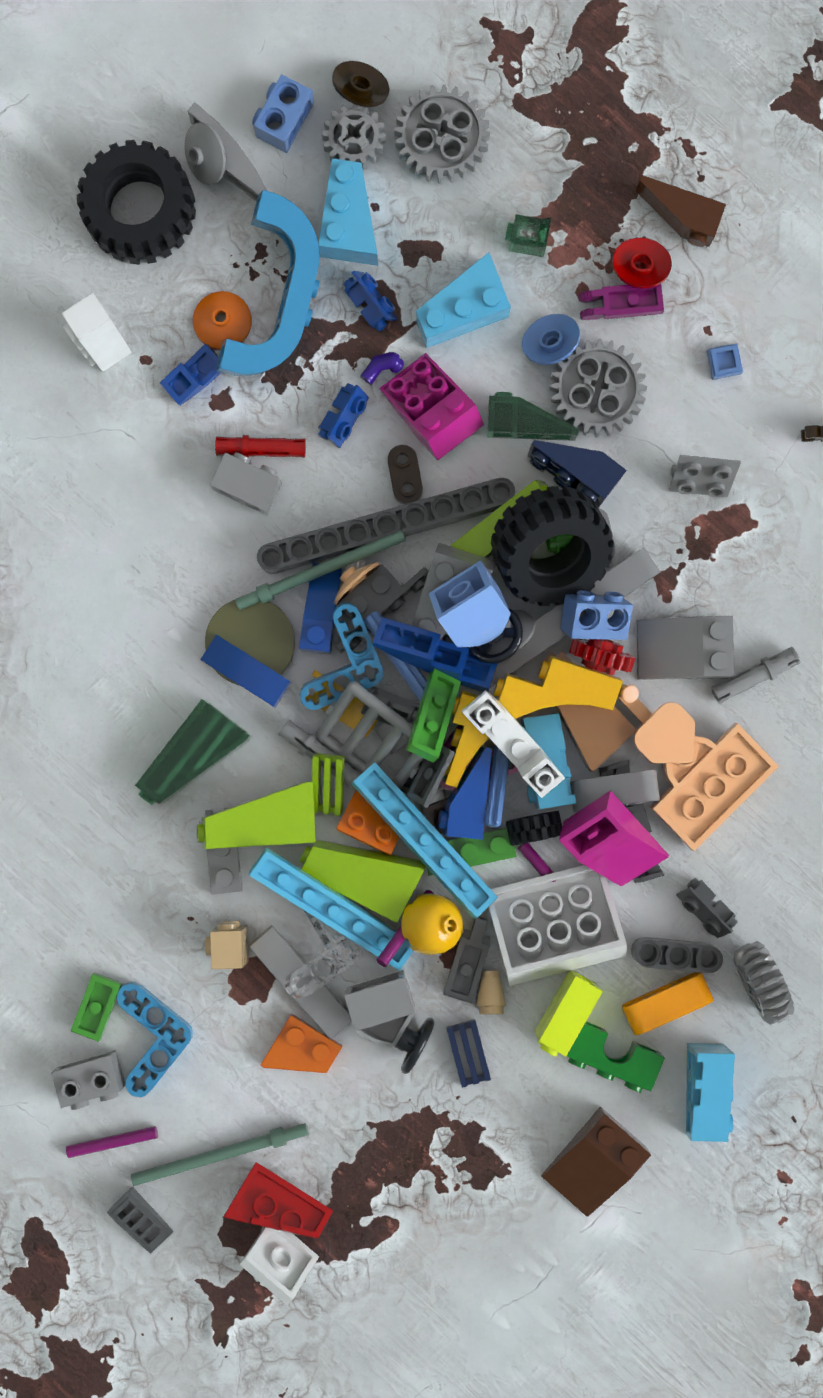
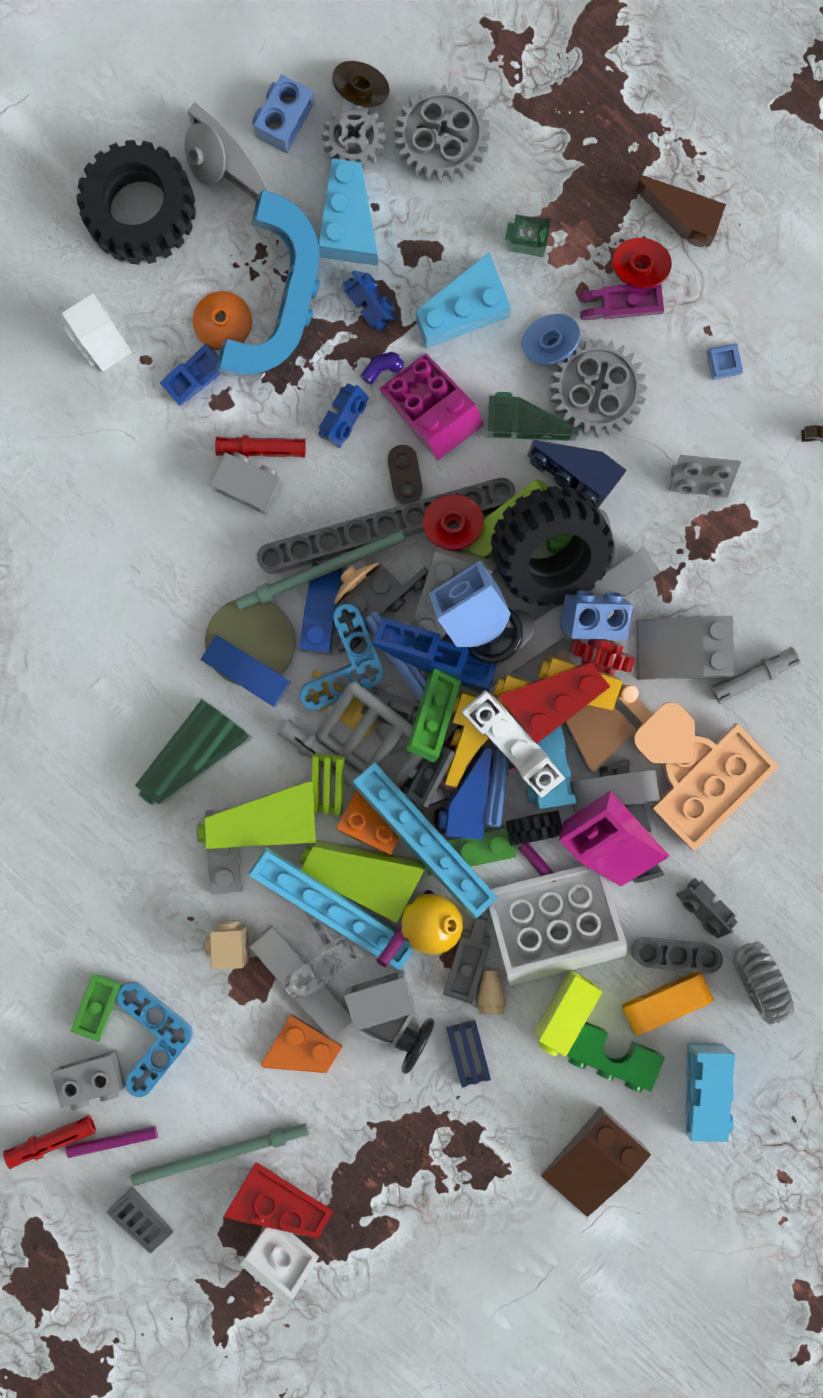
(37, 1147): none -> red pin
(453, 510): none -> red dish
(555, 699): none -> red wing

